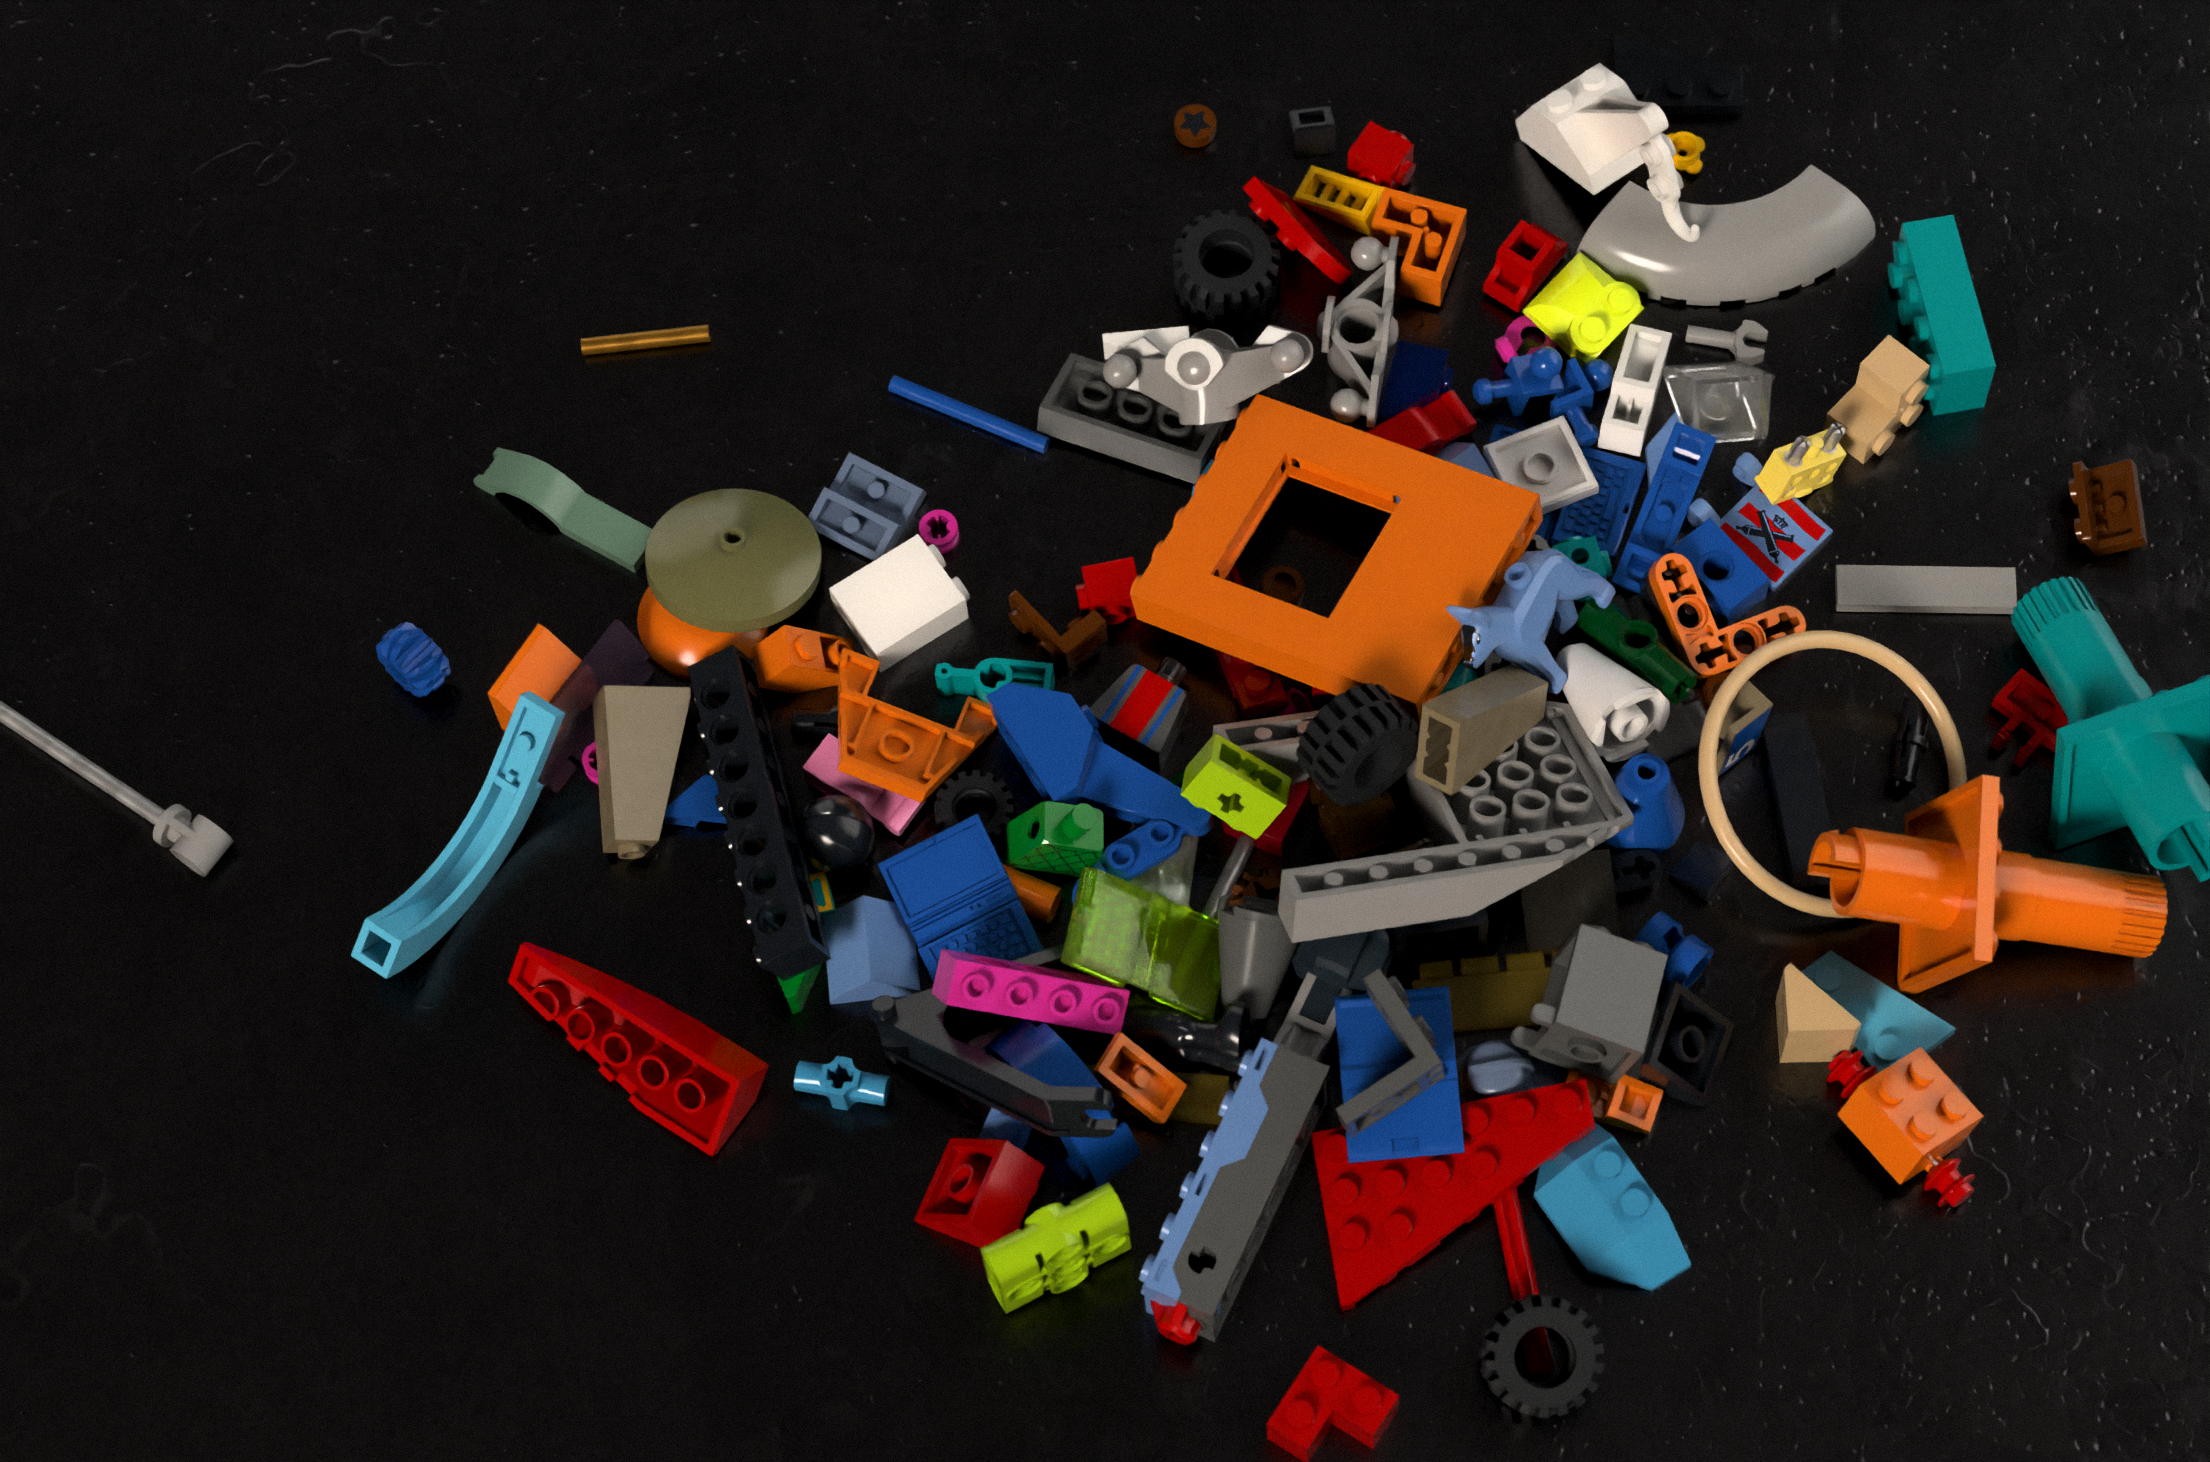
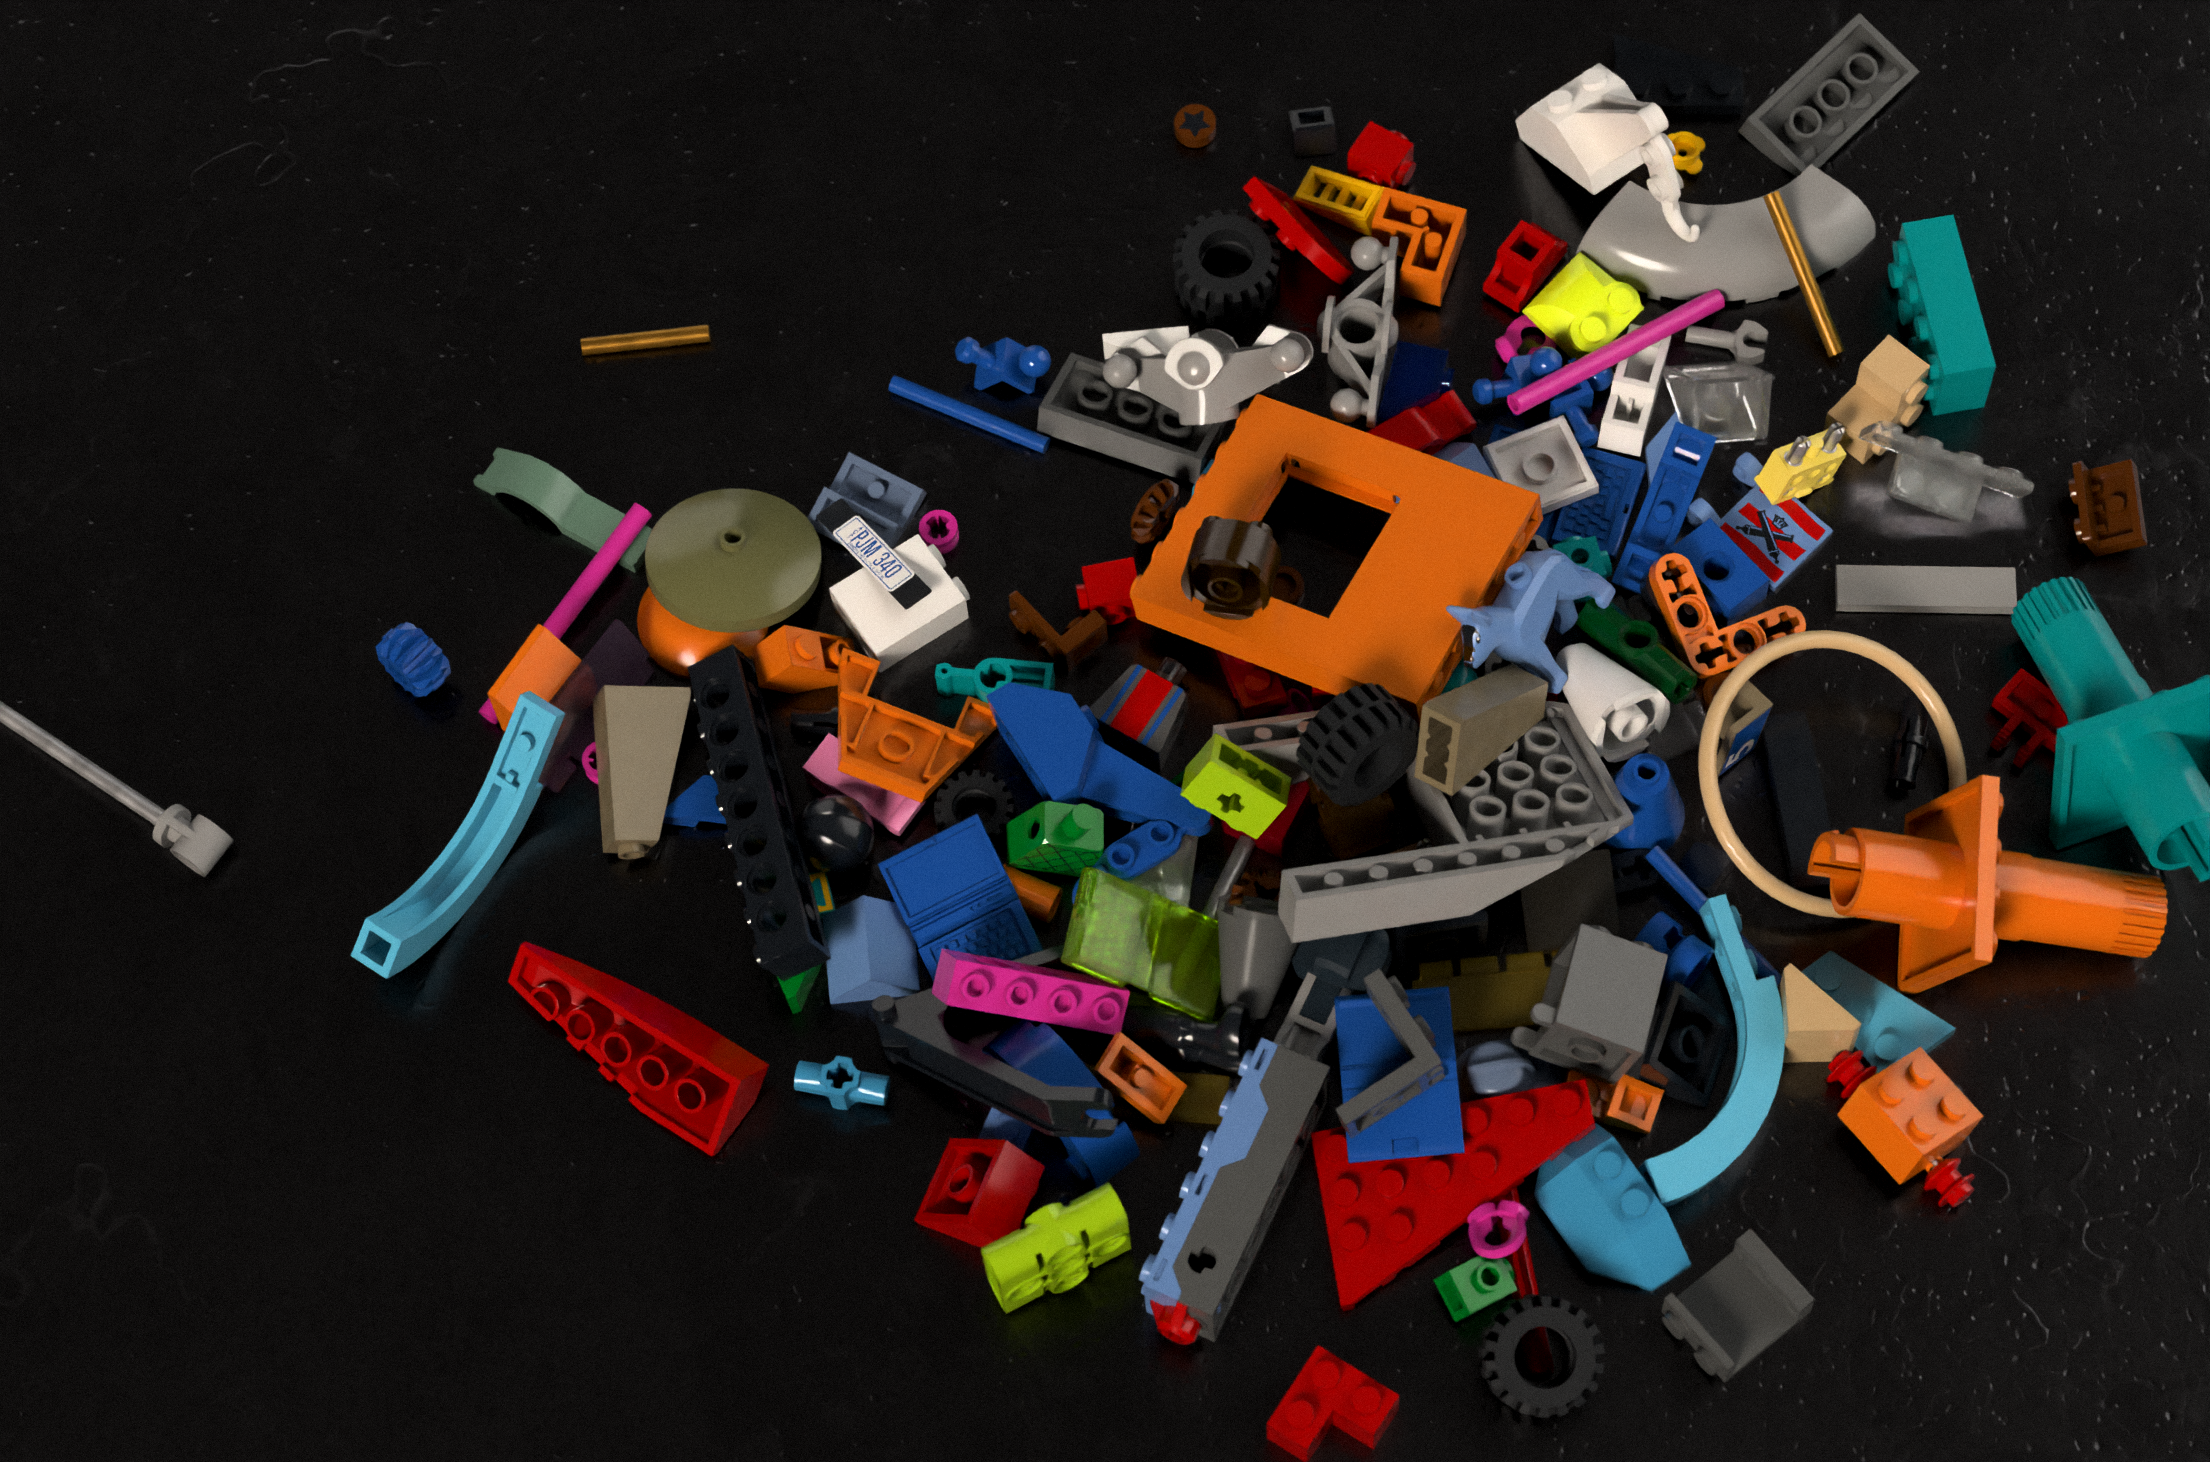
(589, 580): none -> dark pink piece
(874, 554): none -> sticker
(1004, 362): none -> blue piece
(1154, 511): none -> reddish brown gear
(1231, 567): none -> dark brown brick
(1475, 1285): none -> green brick
(1486, 1215): none -> dark pink piece
(1615, 351): none -> dark pink piece
(1697, 898): none -> blue bar
(1737, 1308): none -> dark grey panel
(1756, 1074): none -> medium azure arch
(1803, 273): none -> pearl gold bar
(1829, 98): none -> dark grey slope
(1939, 478): none -> clear bracket

